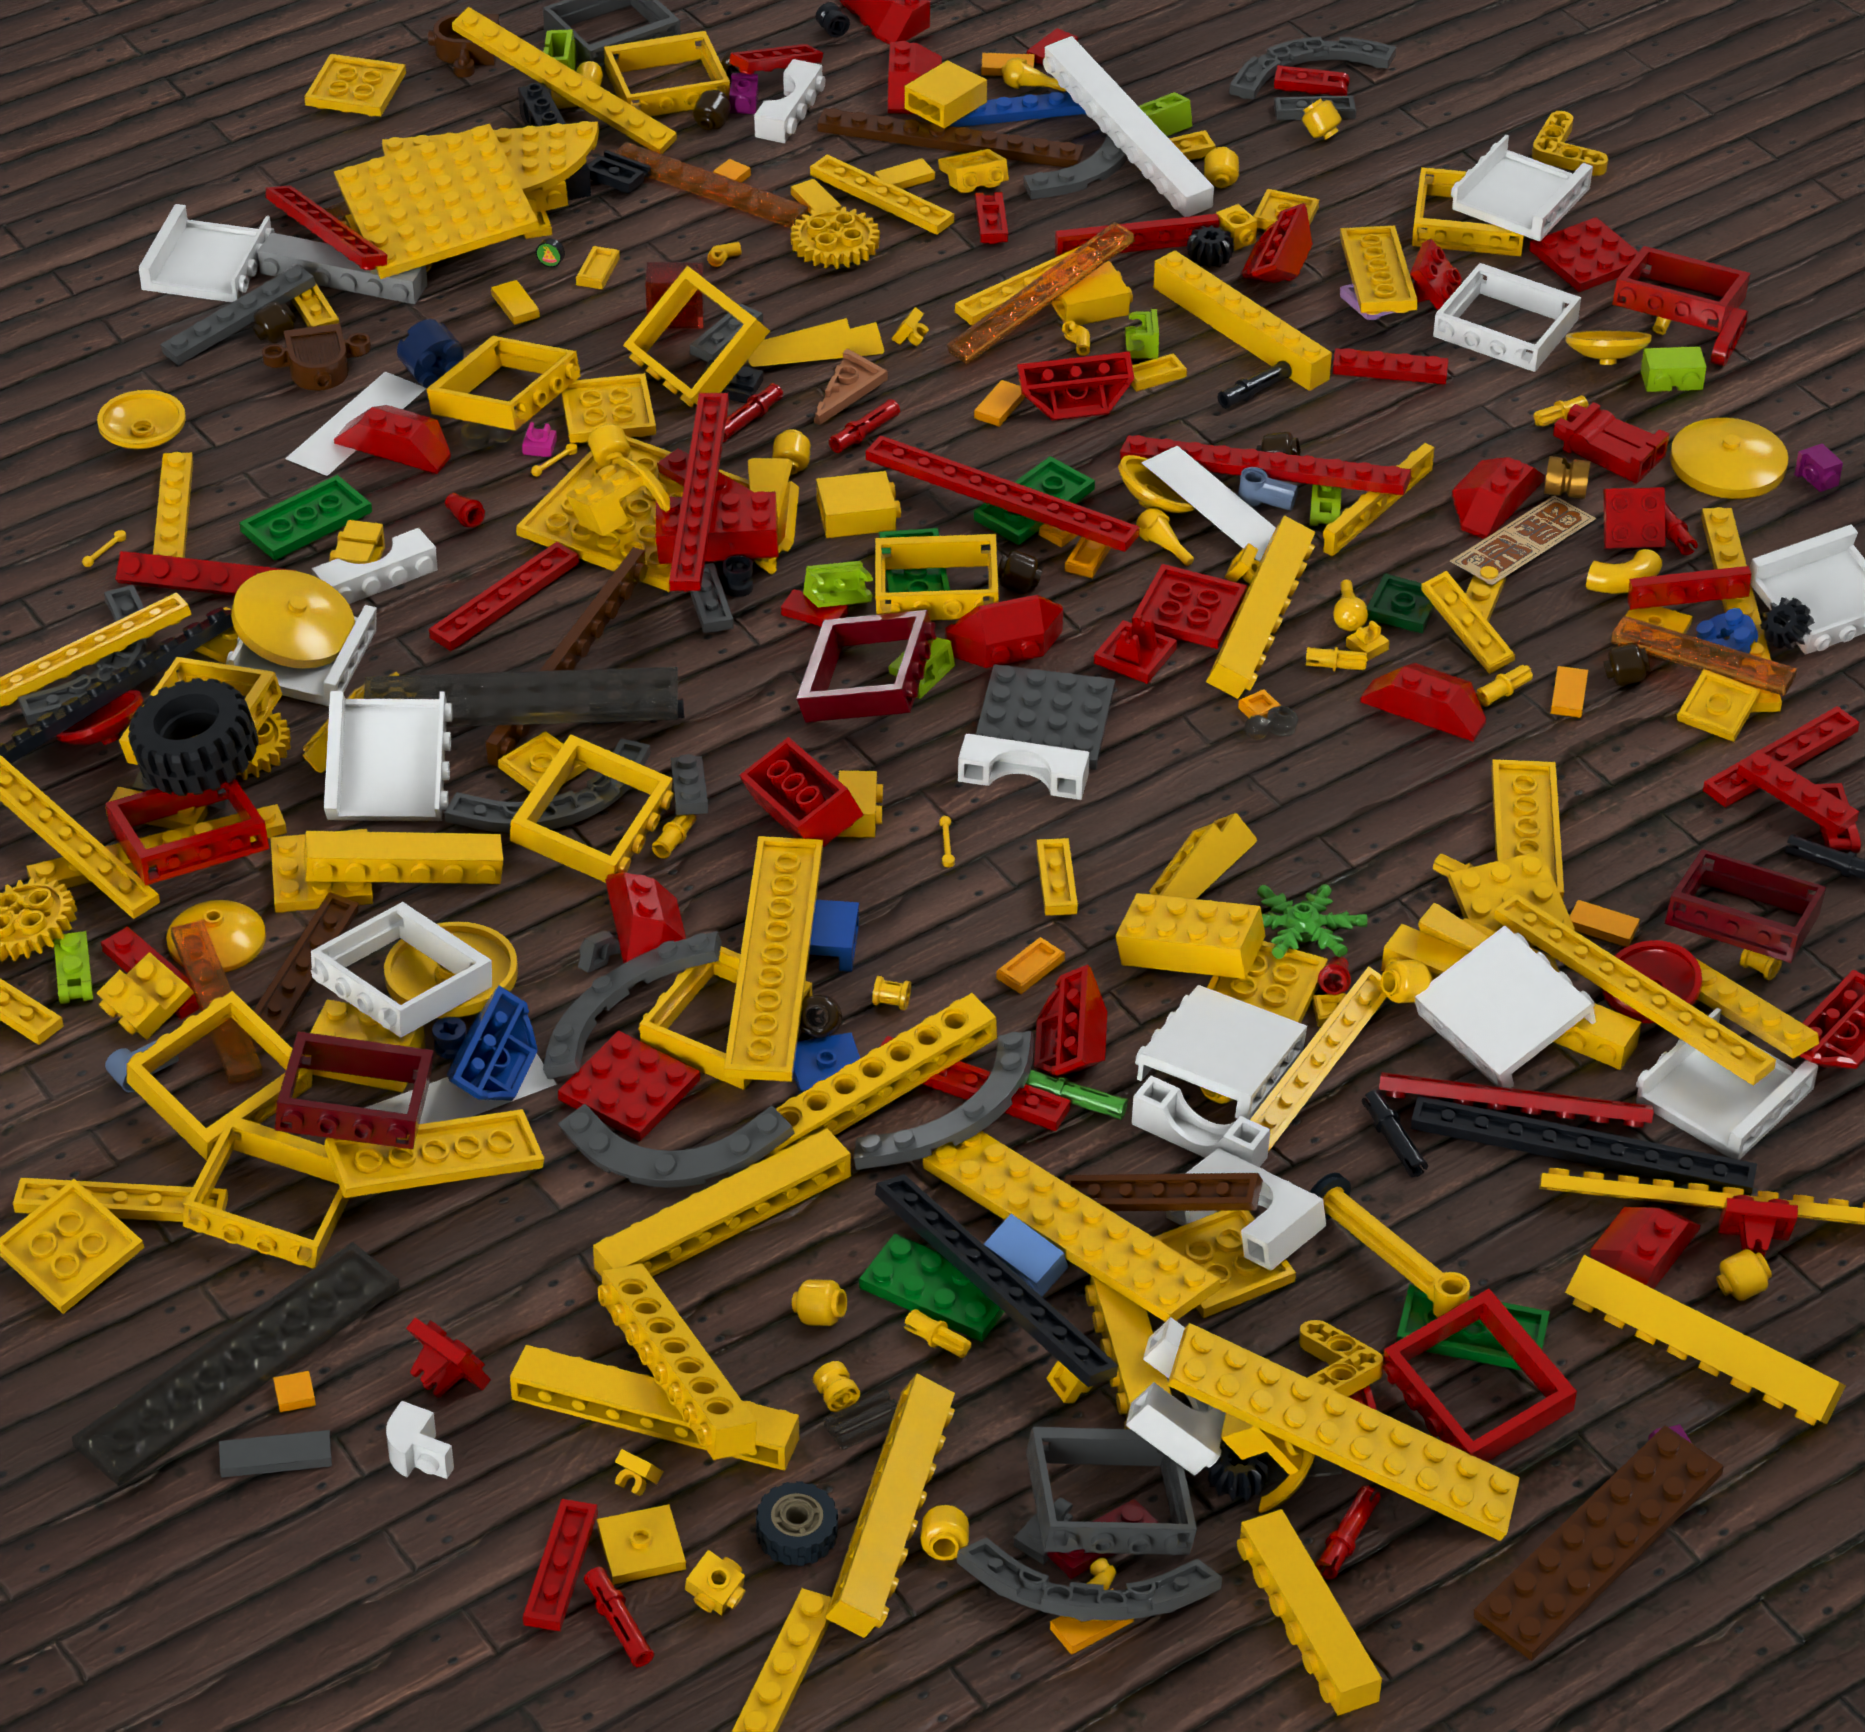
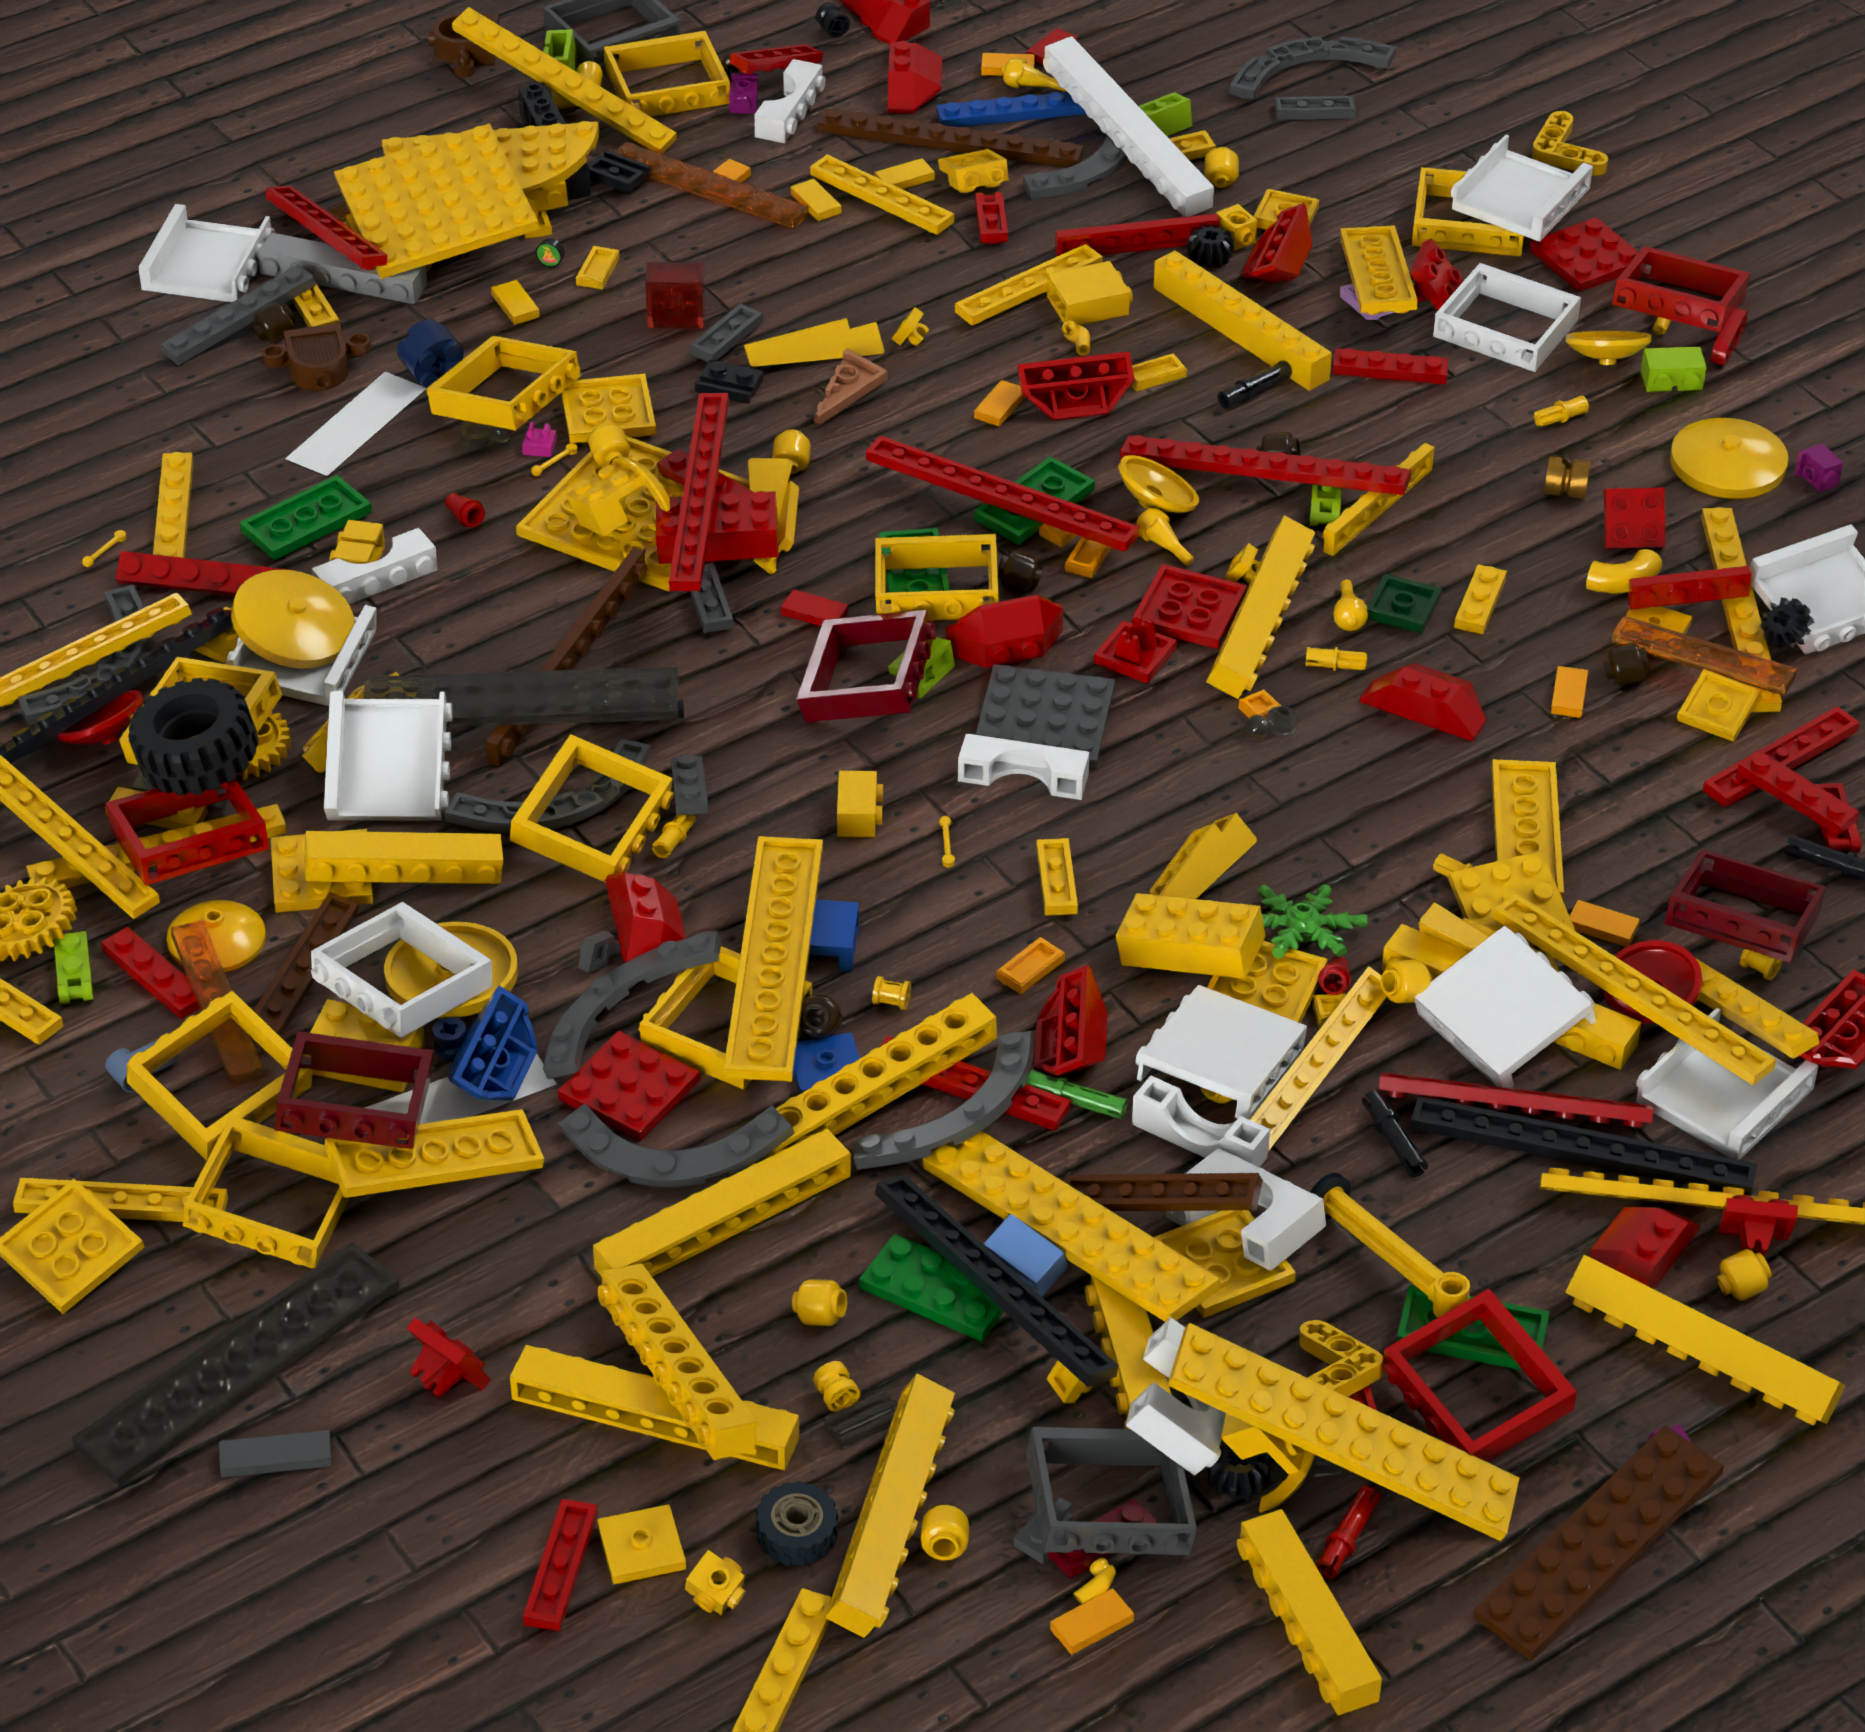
(141, 419): yellow dish -> none
(144, 996): yellow plate -> none
(294, 1391): light orange tile -> none
(355, 85): yellow plate -> none
(397, 437): red wedge -> none
(412, 1442): white brick -> none
(503, 596): red plate -> none
(531, 760): yellow plate -> none
(612, 1606): red pin -> none
(638, 1469): yellow tile -> none
(711, 109): dark brown head -> none
(720, 253): yellow arm -> none
(728, 361): yellow window -> none
(738, 576): black wheel -> none
(756, 406): red pin -> none
(801, 793): red brick -> none
(835, 237): yellow gear -> none
(837, 584): lime hinge -> none
(857, 430): red pin -> none
(857, 504): yellow brick -> none
(936, 1333): yellow axle -> none
(945, 94): yellow brick -> none
(1040, 293): clear orange plate -> none
(1083, 1600): dark grey plate -> none
(1143, 340): lime hinge -> none
(1212, 498): white sticker -> none
(1258, 489): sand blue piece -> none
(1311, 81): red plate -> none
(1321, 119): yellow head -> none
(1368, 641): yellow tile -> none
(1468, 622): yellow tile -> none
(1493, 494): red wedge -> none
(1504, 685): yellow axle -> none
(1524, 539): sticker -> none
(1611, 442): red hips -> none
(1678, 532): red pin -> none
(1732, 624): blue plate -> none

